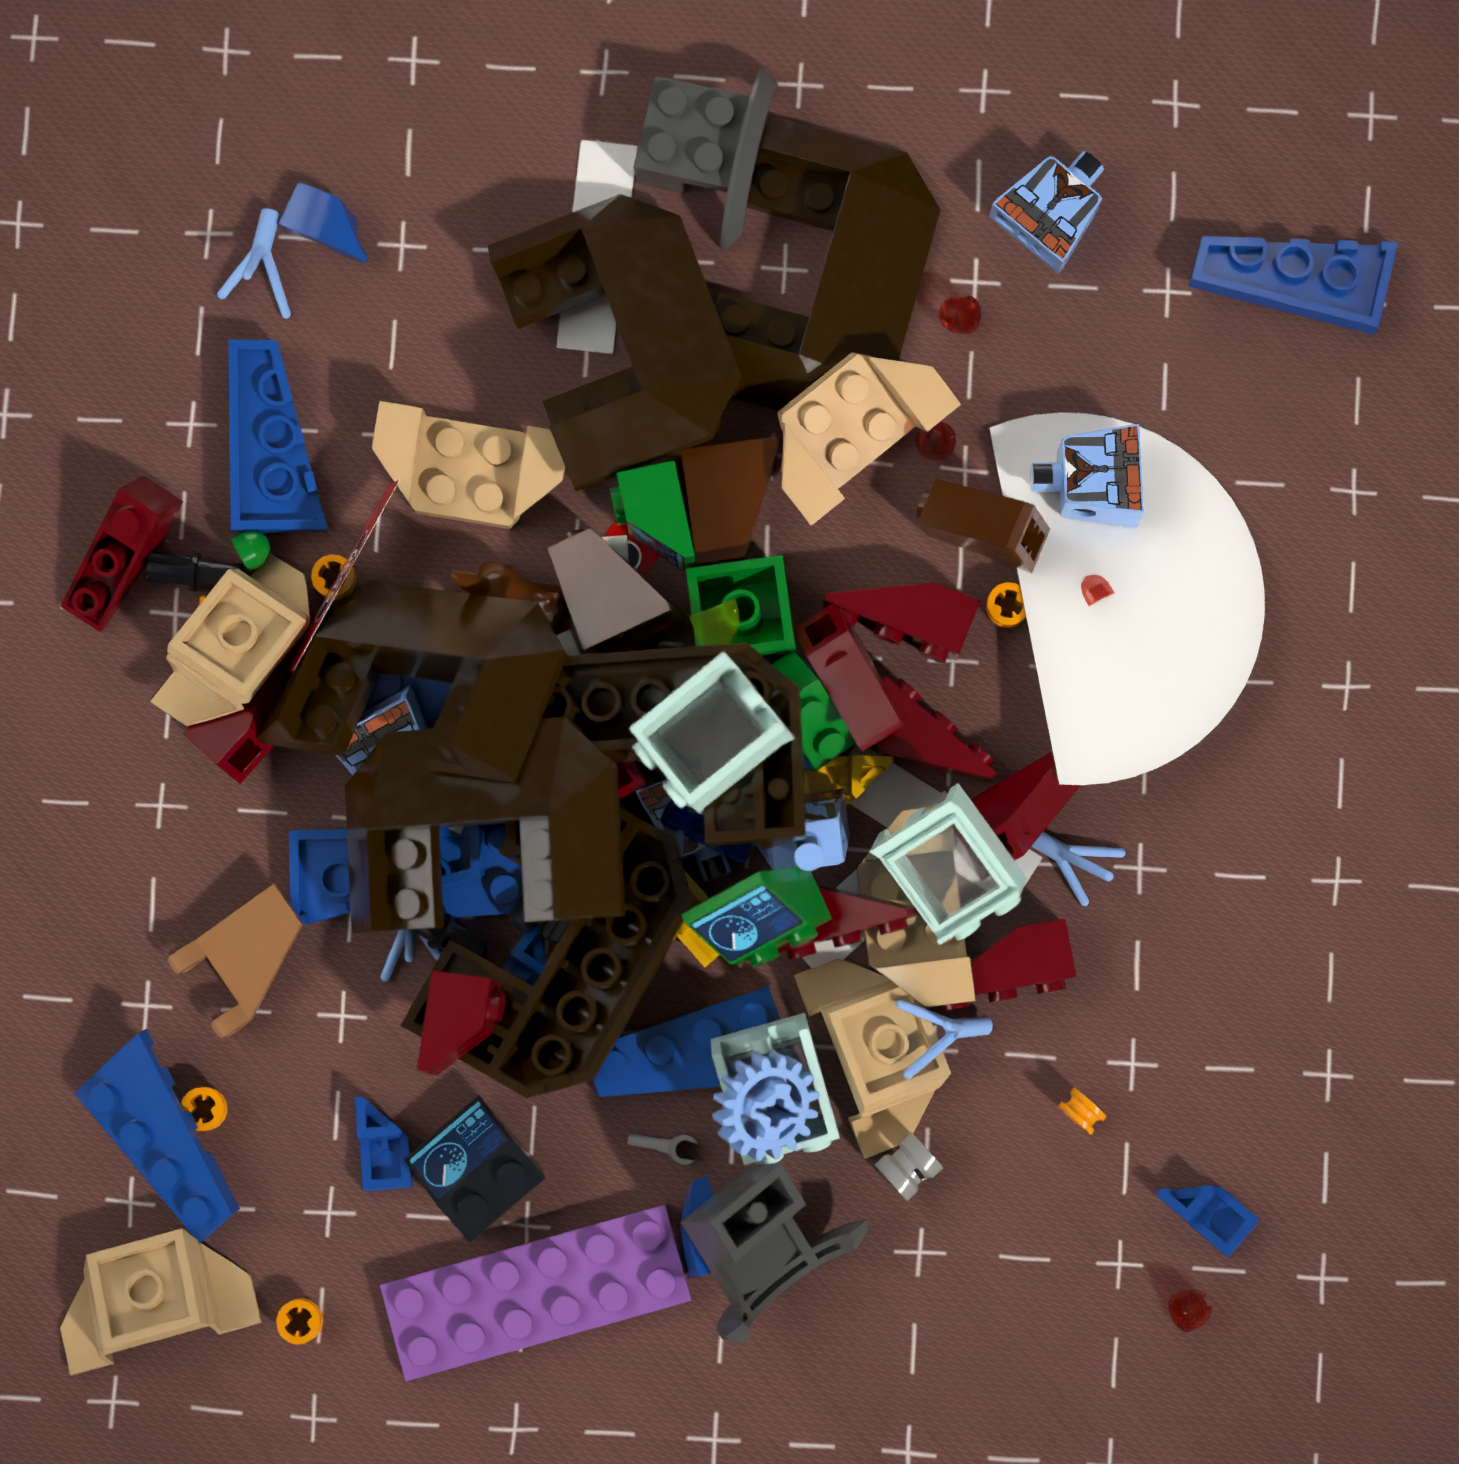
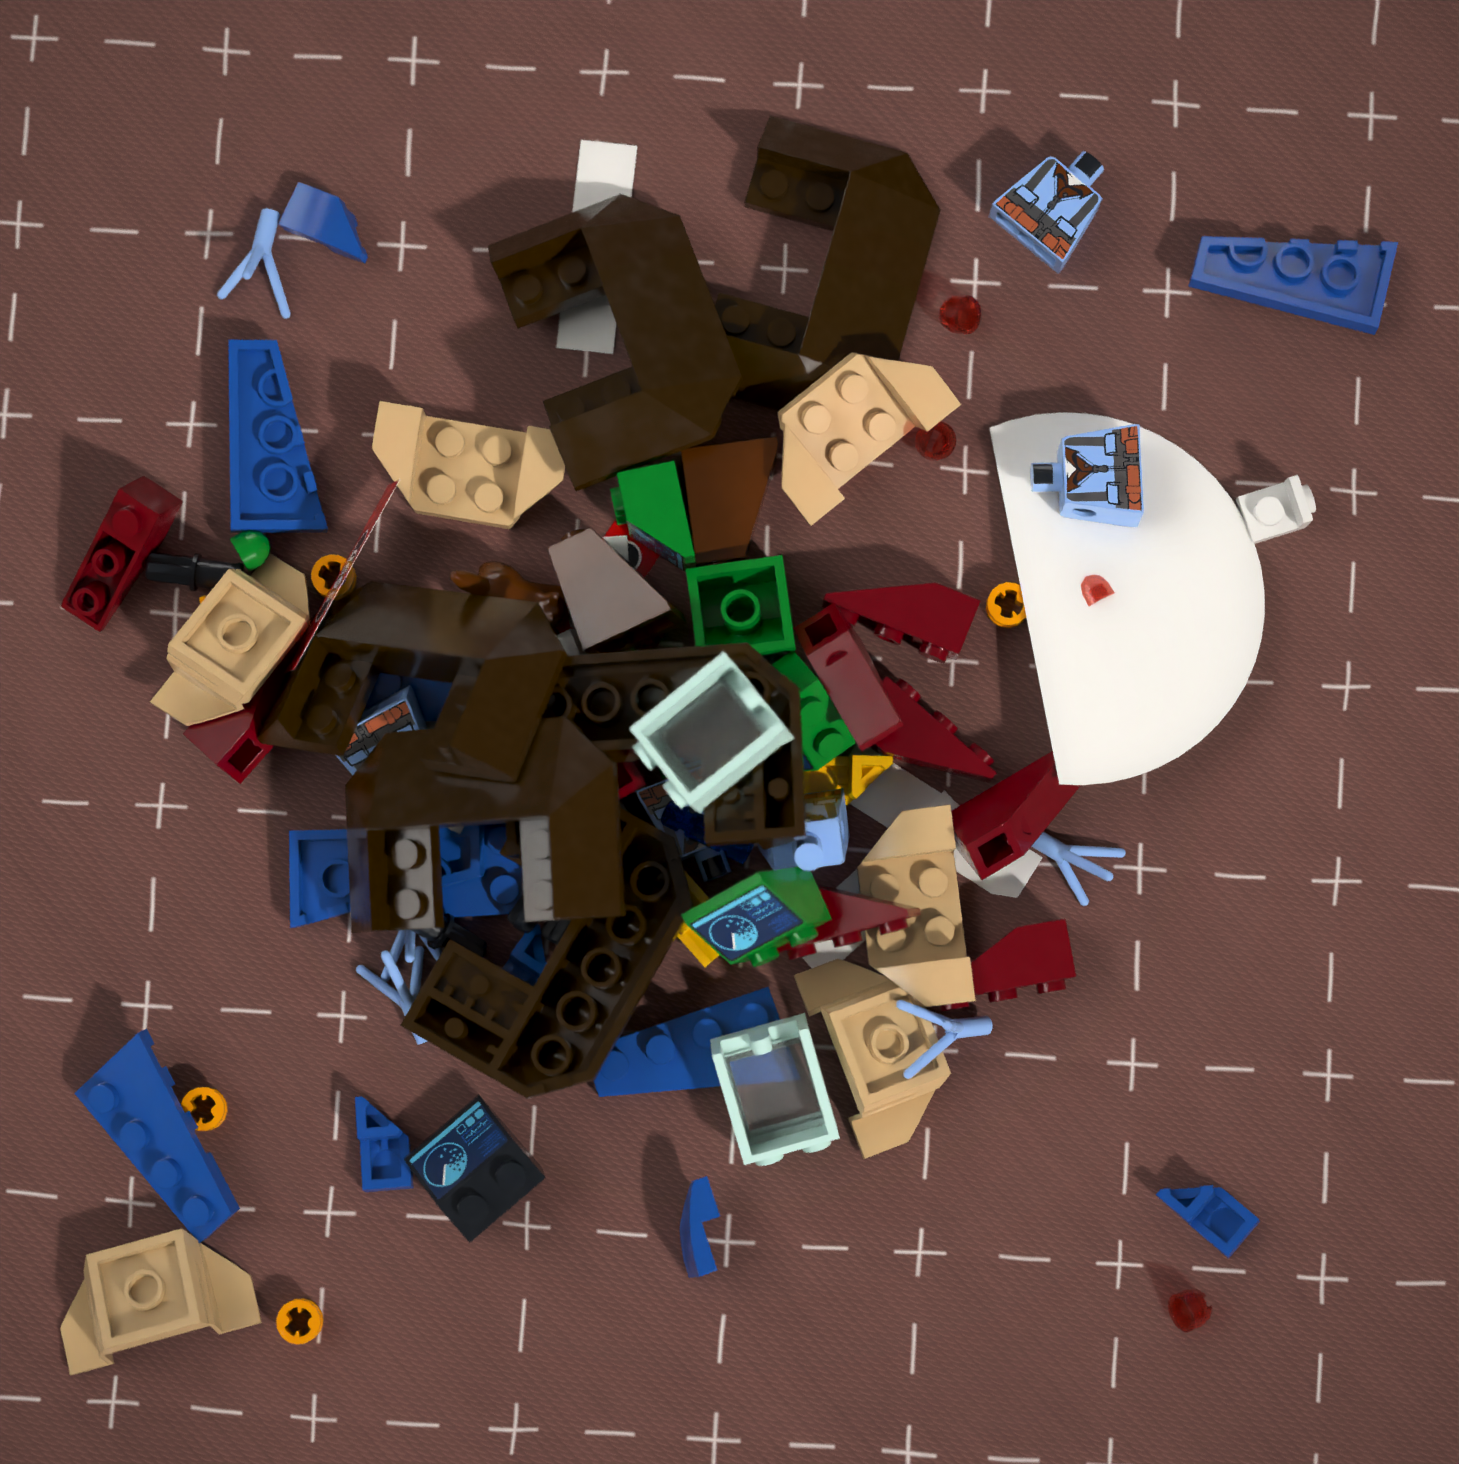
(245, 953): medium nougat flag -> none
(402, 995): none -> light blue plant
(457, 1018): dark red slope -> none
(535, 1292): medium lavender plate -> none
(661, 1145): light grey hand -> none
(705, 141): dark grey piece -> none
(717, 624): clear neon green tile -> none
(756, 1244): dark grey piece -> none
(766, 1105): light blue gear -> none
(908, 1166): light grey wheel -> none
(951, 866): light aqua window -> none
(984, 523): reddish brown slope -> none
(1082, 1111): light orange bush -> none
(1277, 509): none -> white bracket

